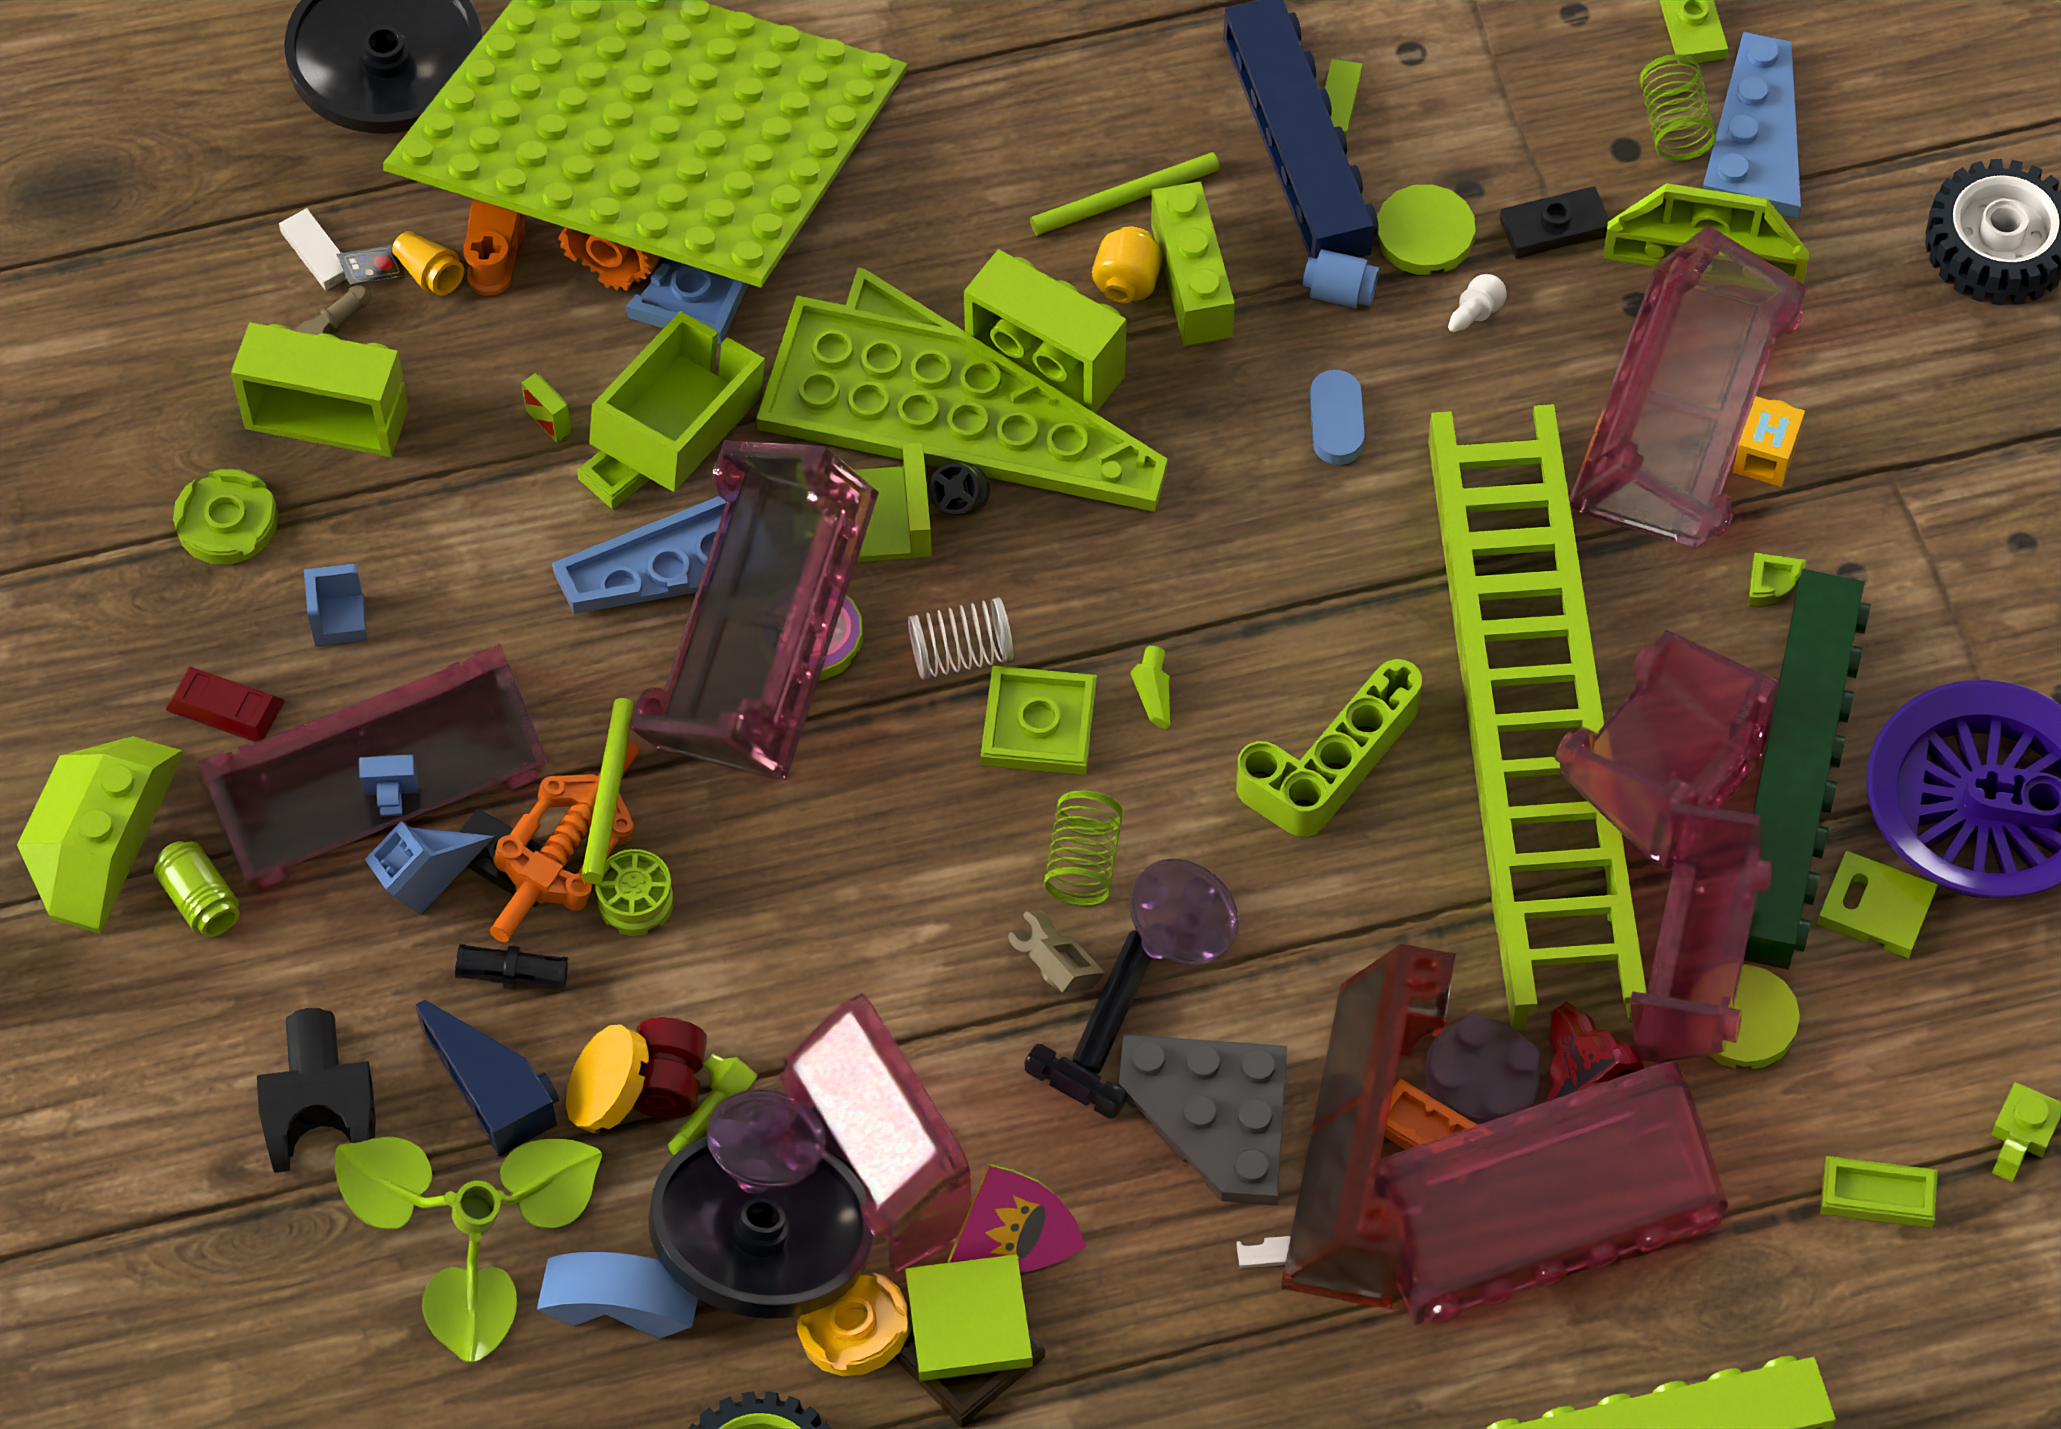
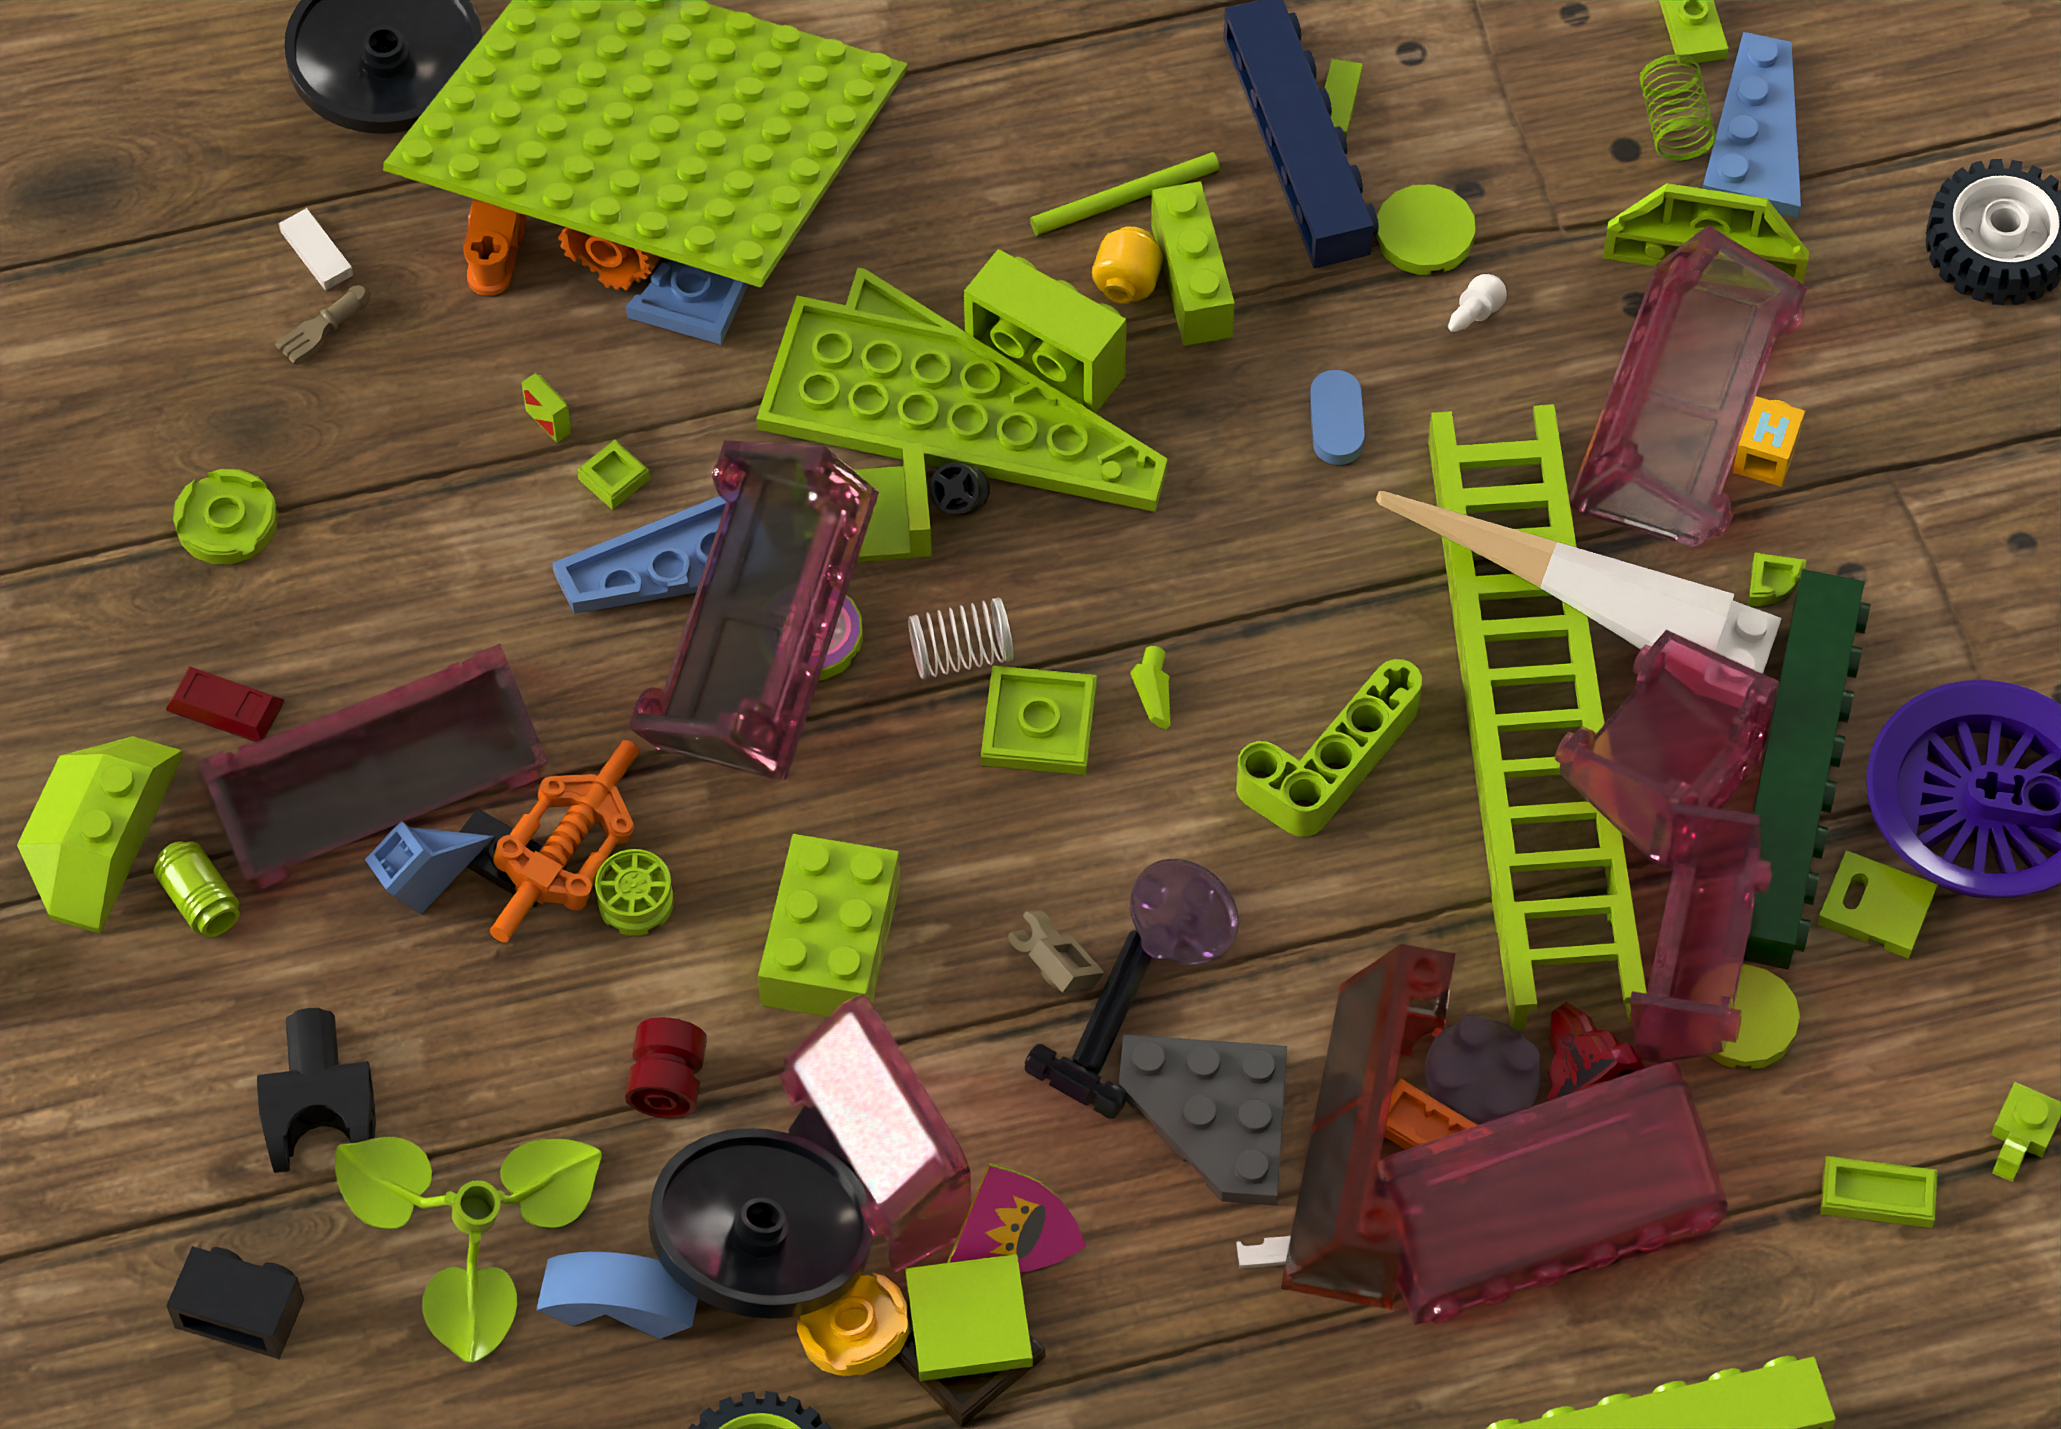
(236, 1301): none -> black brick
(320, 389): lime piece -> none
(335, 604): medium blue panel -> none
(370, 264): sticker -> none
(389, 779): medium blue tile -> none
(430, 264): yellow cone -> none
(493, 1080): dark blue slope -> none
(511, 967): black pin -> none
(606, 1079): yellow tile -> none
(607, 792): lime bar -> none
(669, 404): lime piece -> none
(726, 1079): lime piece -> none
(765, 1139): clear purple piece -> none
(828, 925): none -> lime brick
(1086, 825): lime piece -> none
(1341, 279): medium blue brick -> none
(1554, 222): black plate -> none
(1612, 592): none -> white plate

